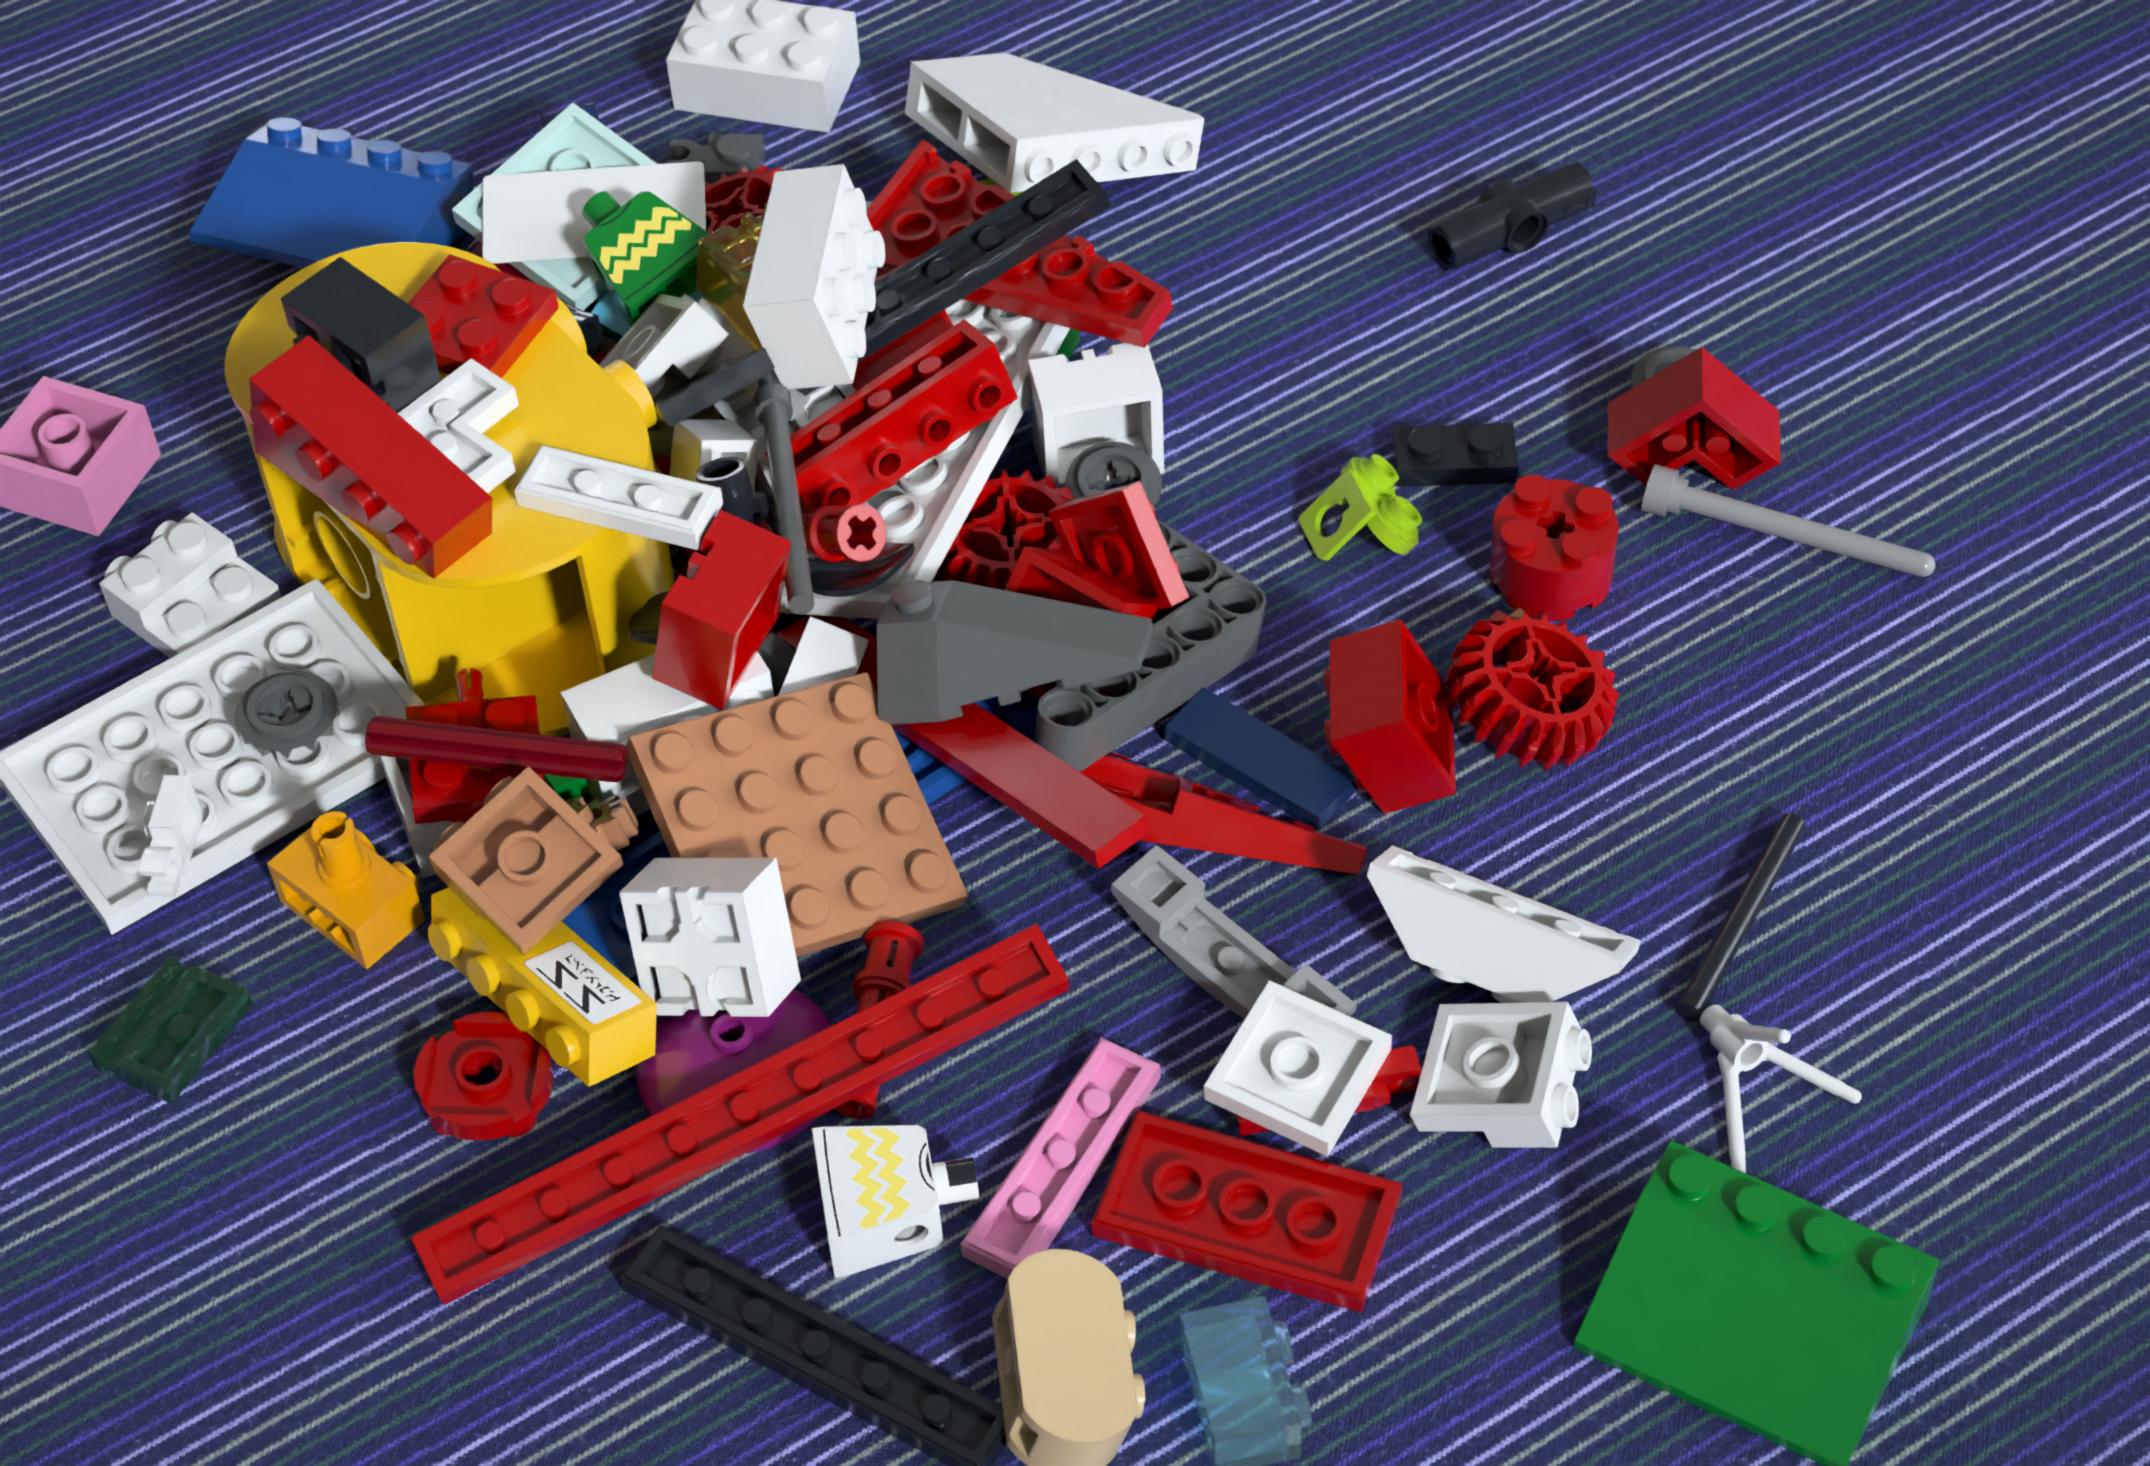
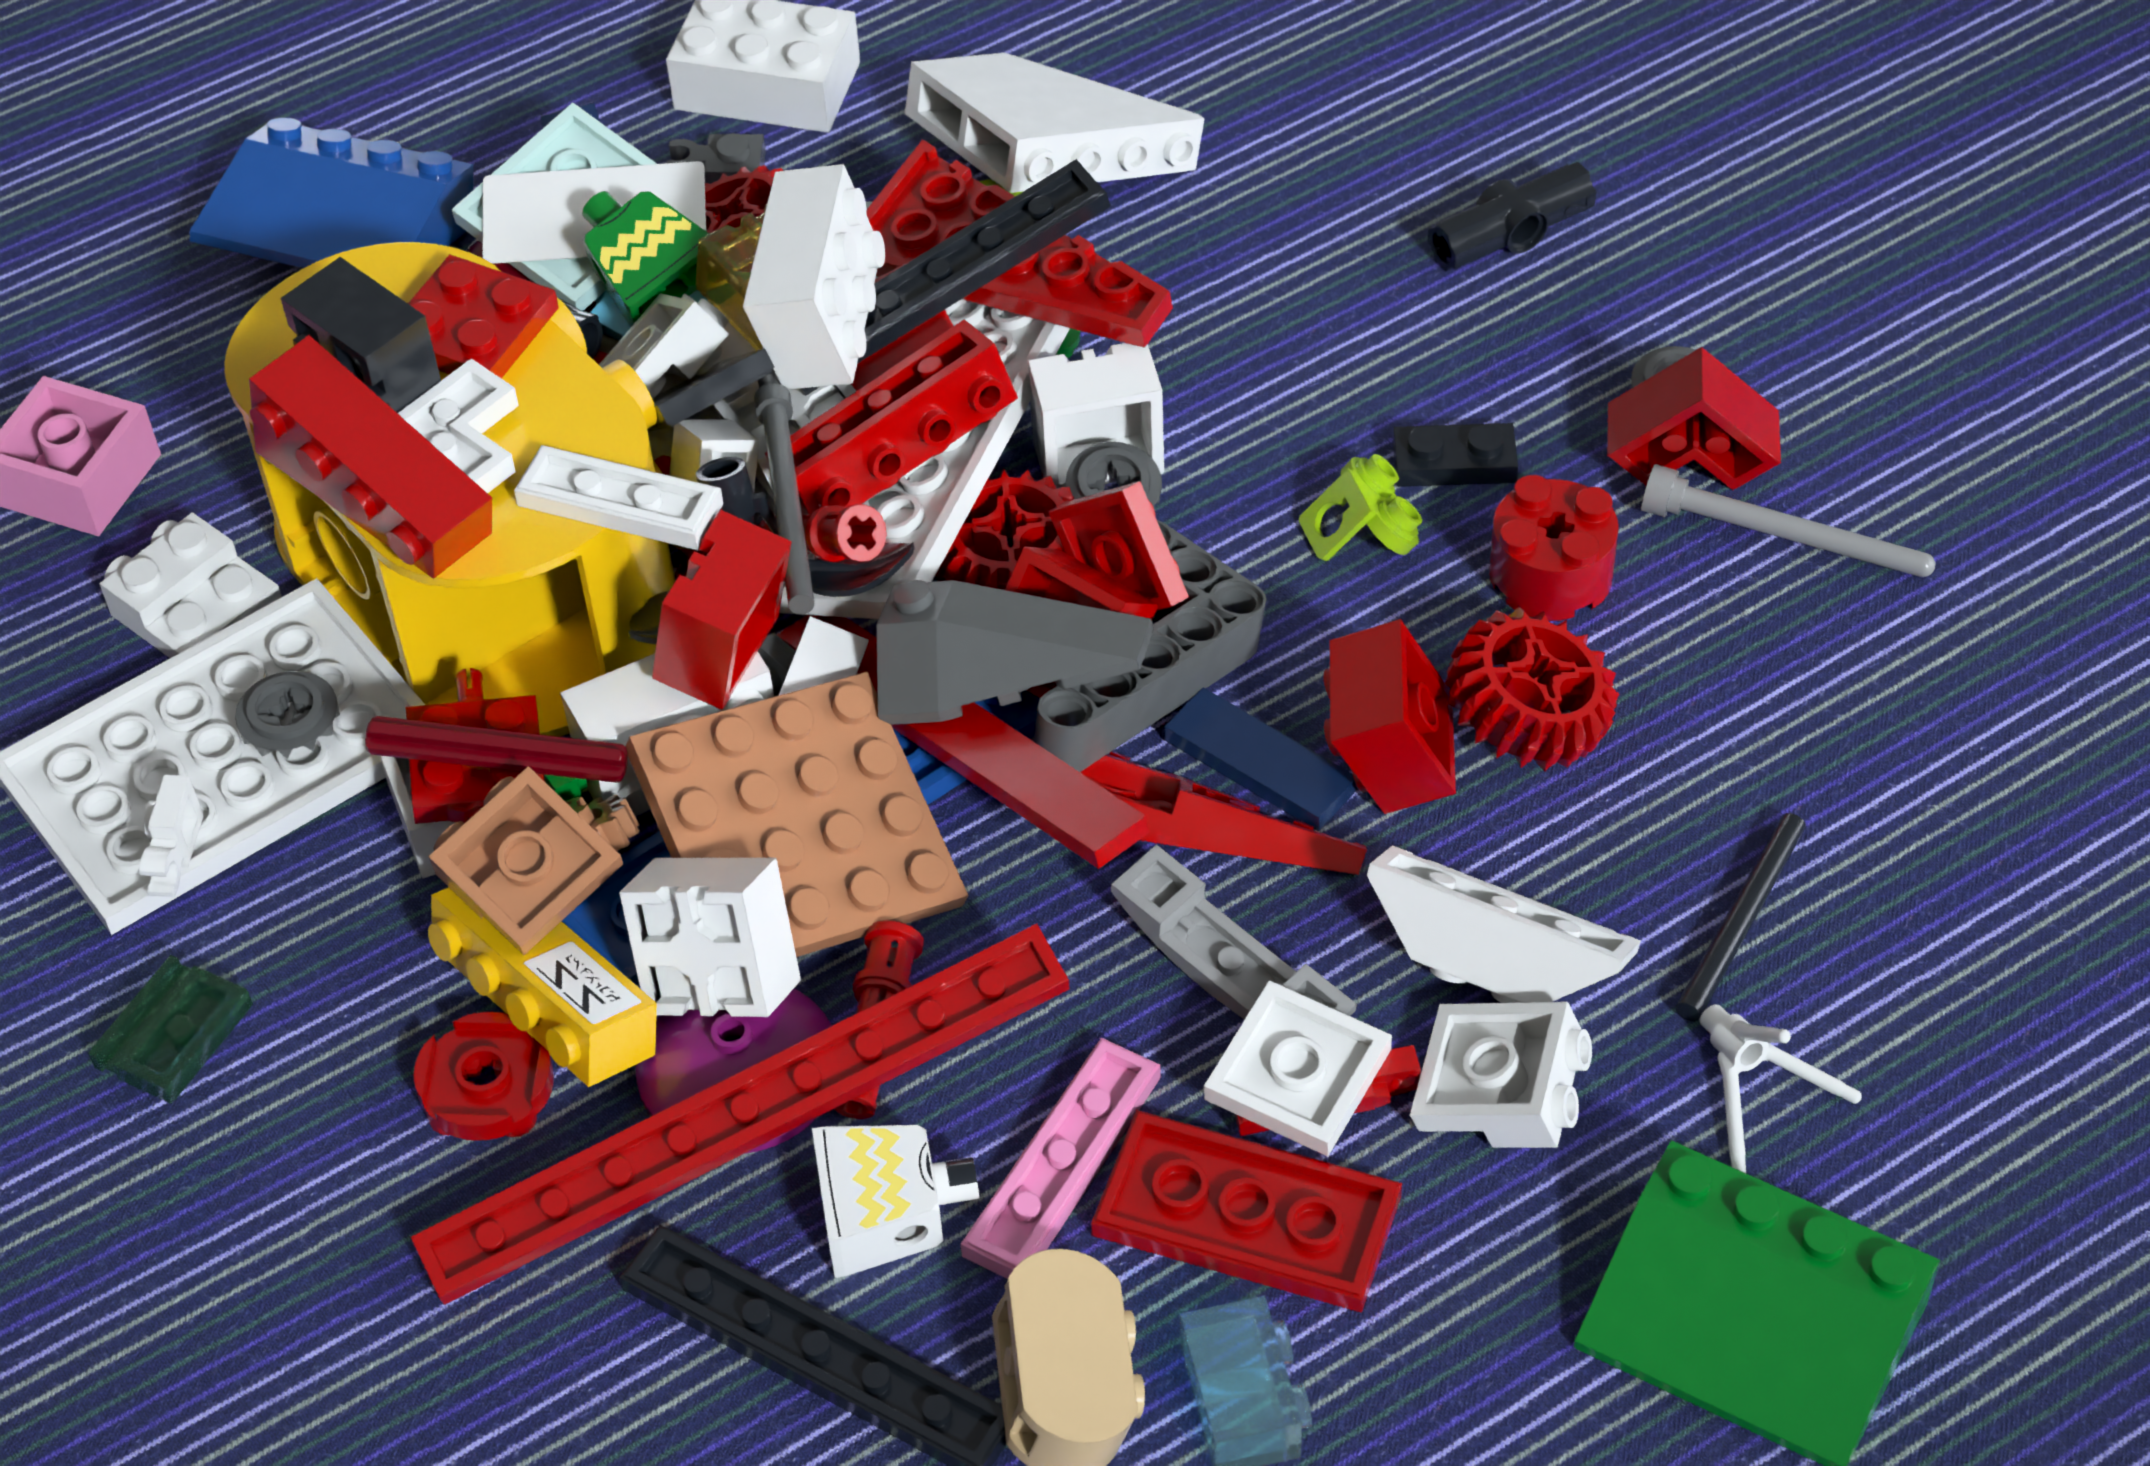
(347, 889): light orange brick -> none

